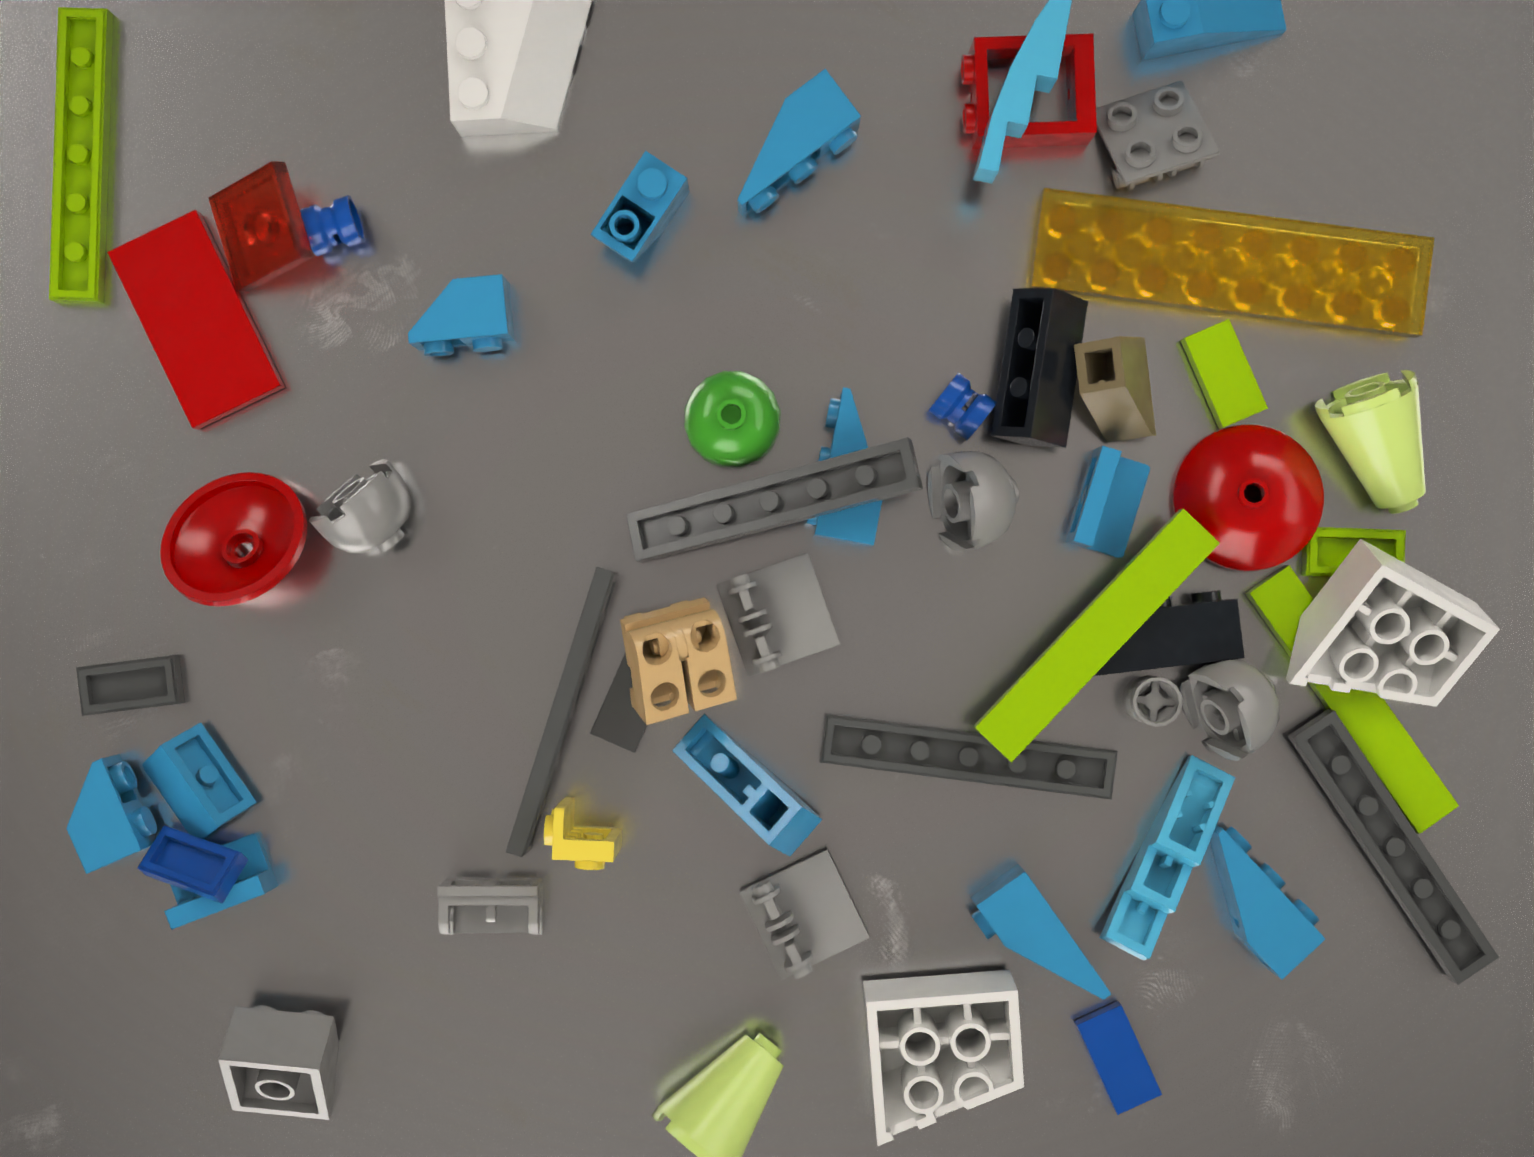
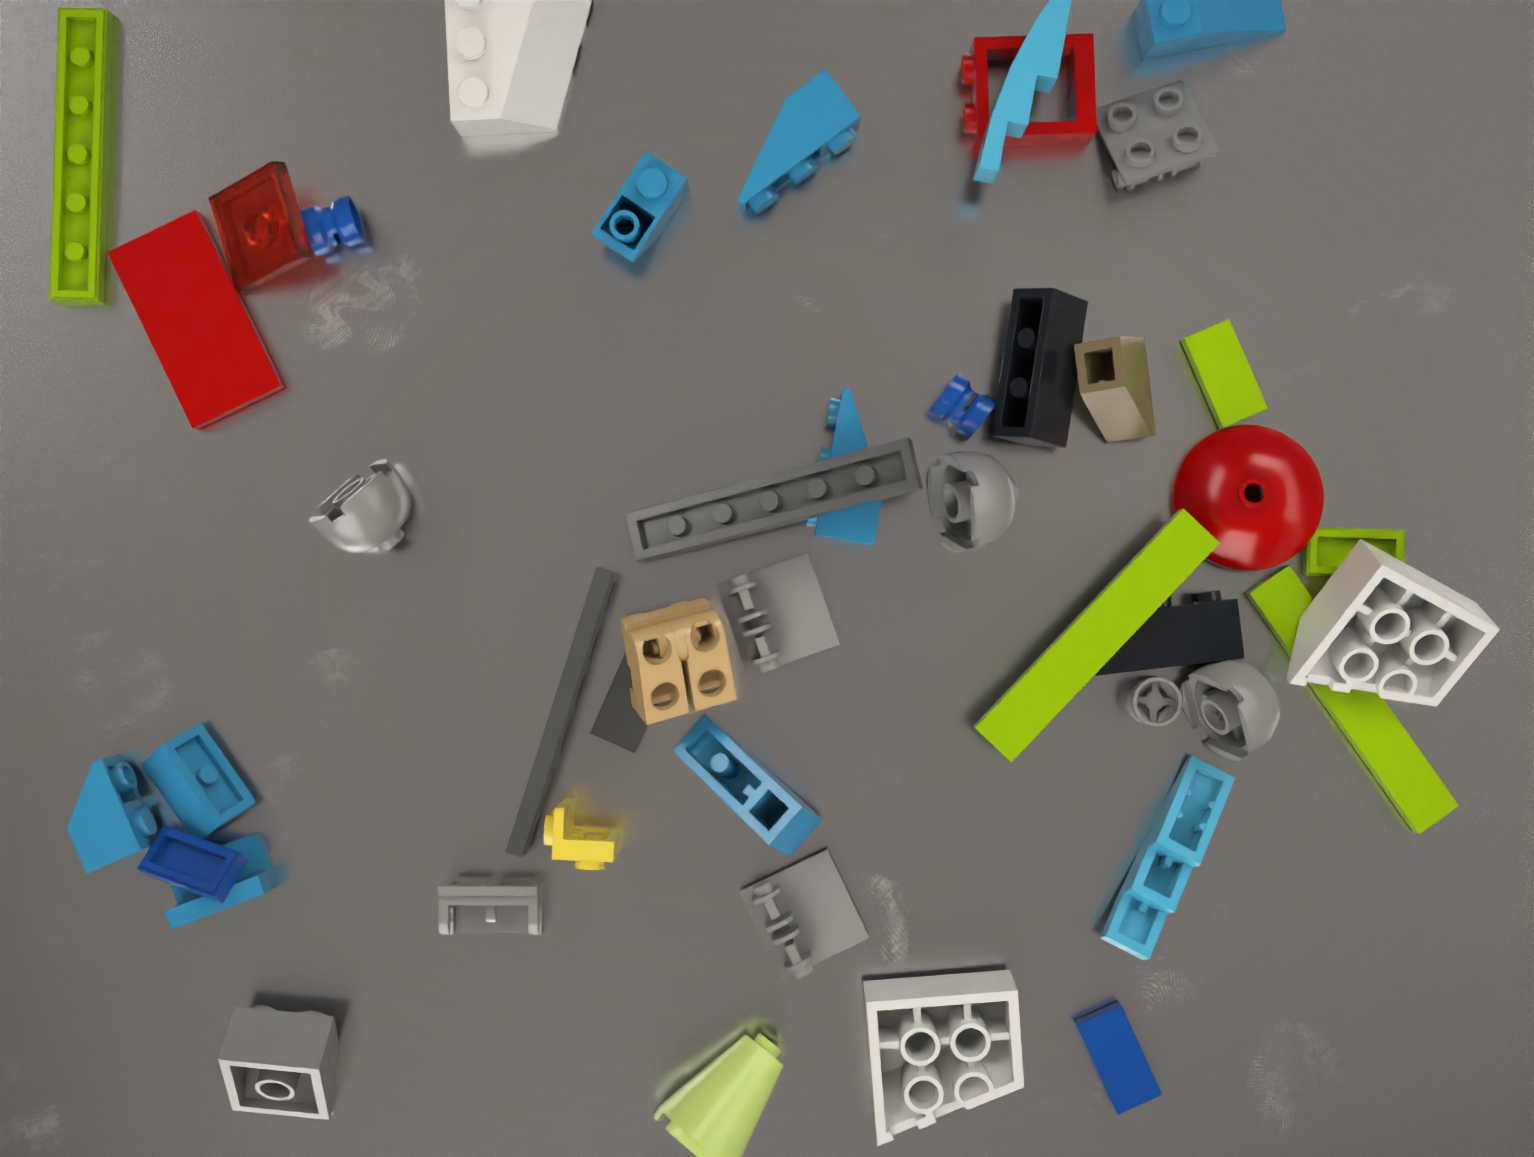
(130, 685): dark grey tile -> none
(222, 523): red dish -> none
(466, 313): dark azure slope -> none
(732, 419): bright green cylinder -> none
(966, 756): dark grey tile -> none
(1029, 927): dark azure slope -> none
(1108, 503): dark azure panel -> none
(1232, 262): clear yellow plate -> none
(1260, 913): dark azure slope -> none
(1380, 437): yellowish green cone -> none
(1393, 846): dark grey plate -> none

